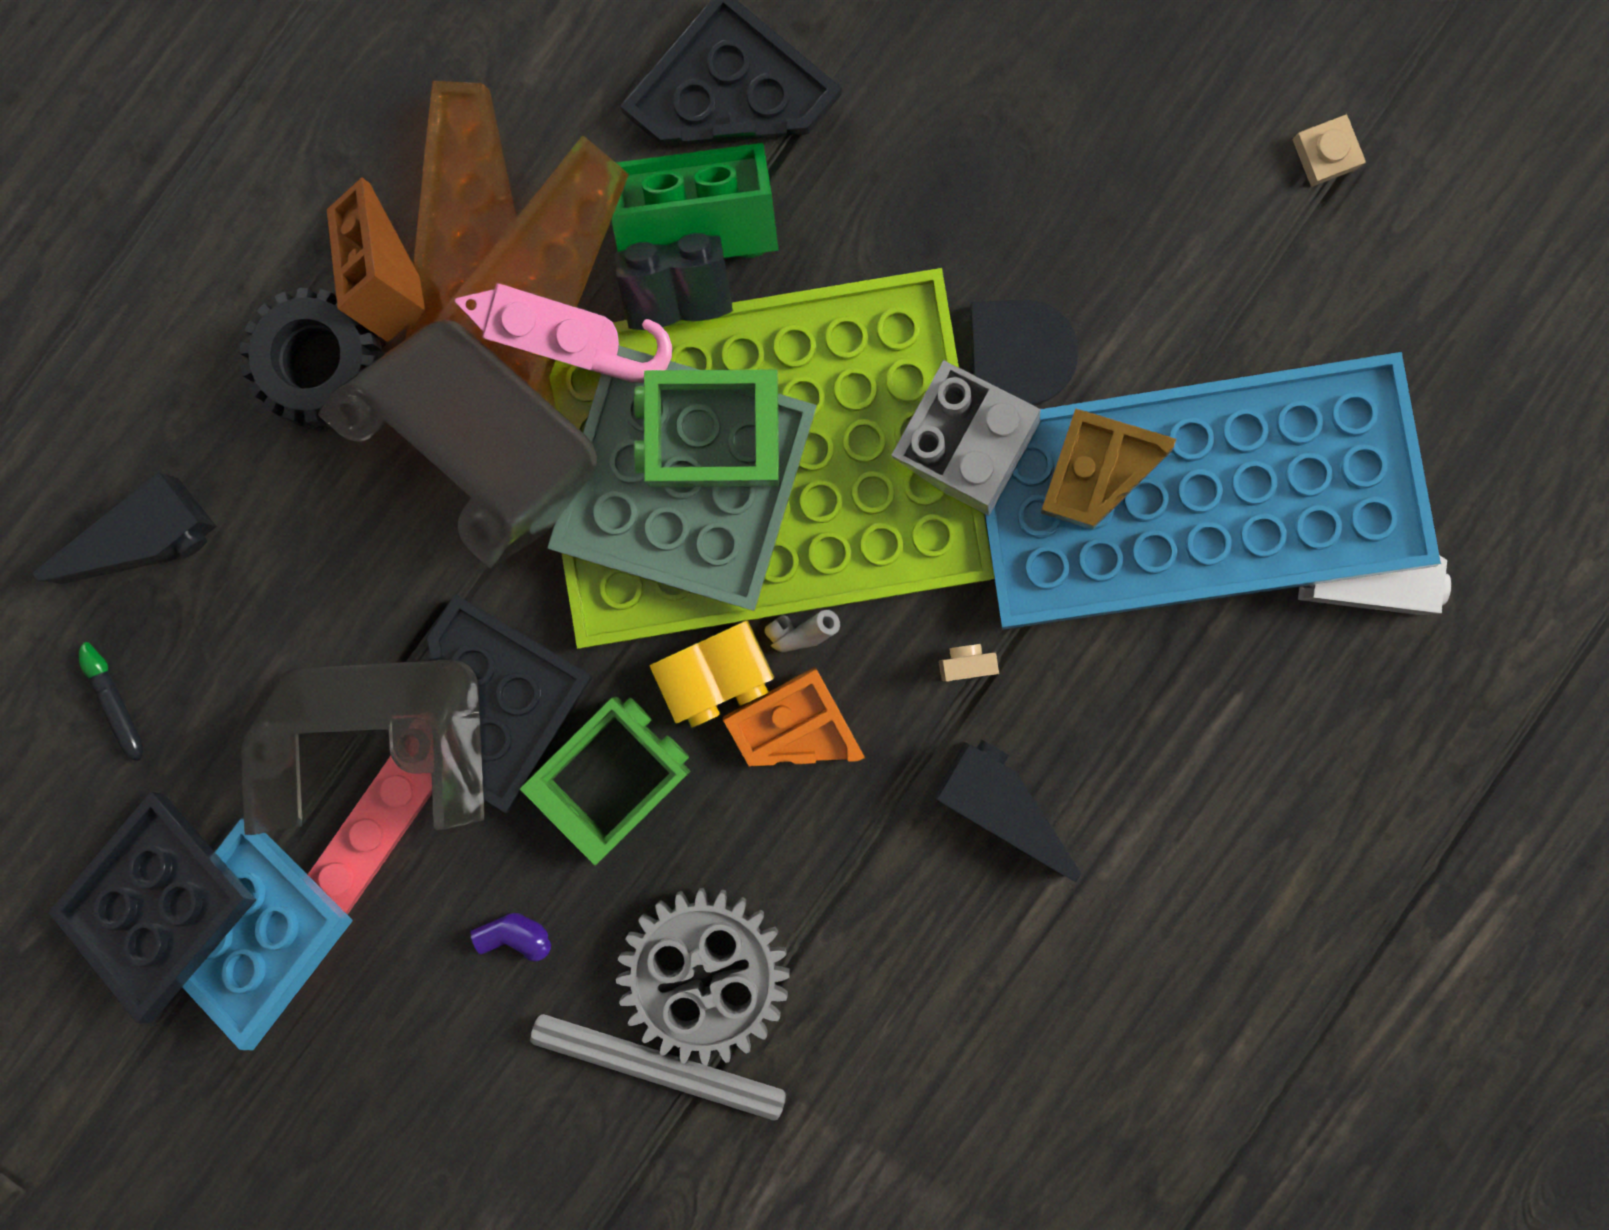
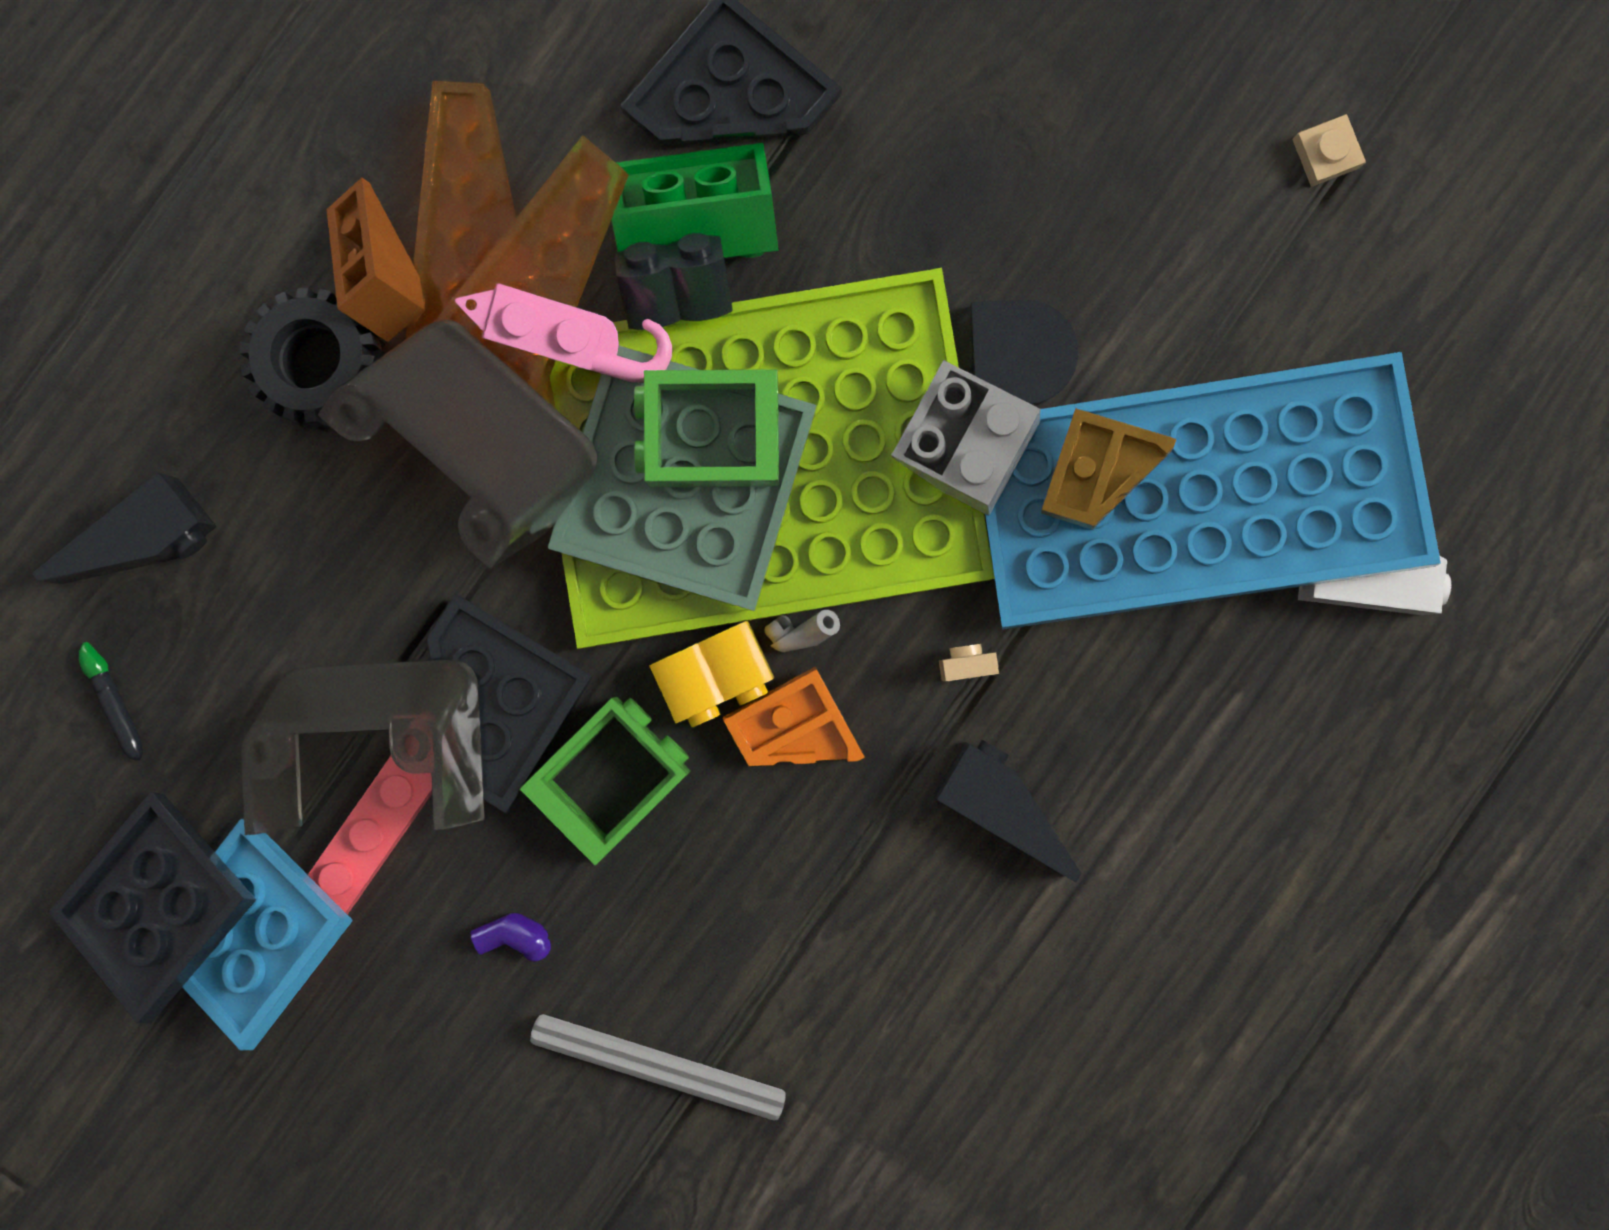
(718, 1022): light grey gear -> none

